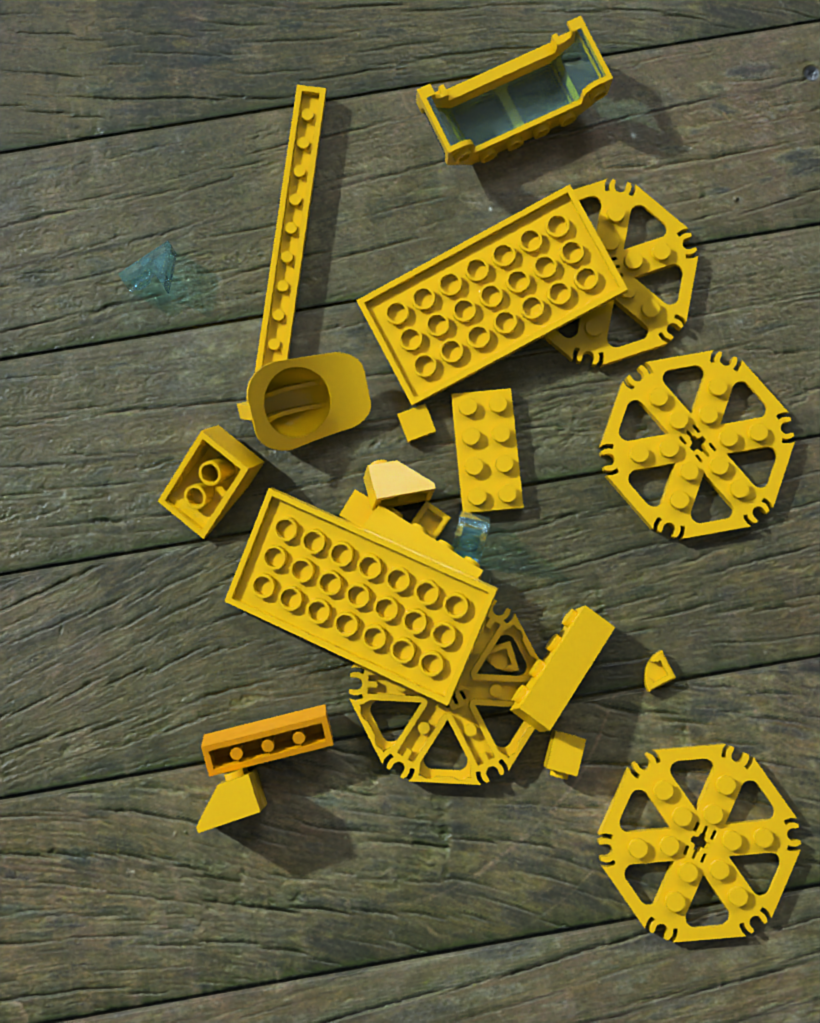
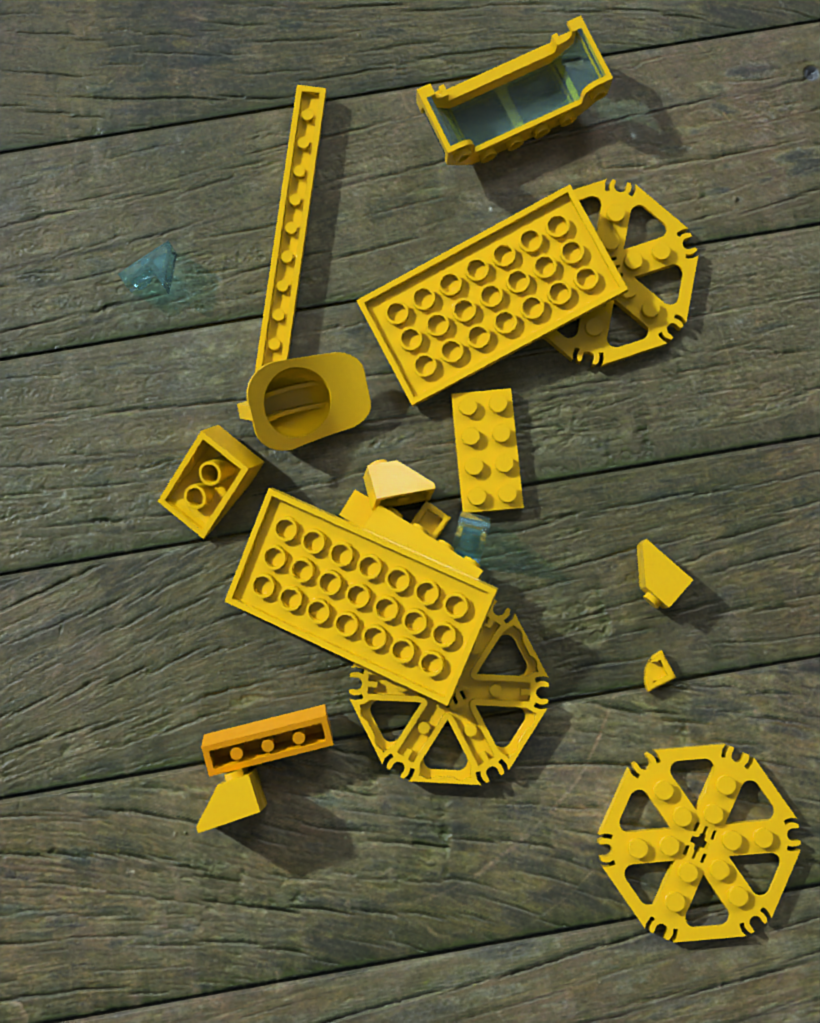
(416, 423): yellow tile -> none
(503, 657): yellow tile -> none
(562, 668): yellow brick -> none
(564, 754): yellow brick -> none
(659, 576): none -> yellow slope
(690, 465): yellow plate -> none

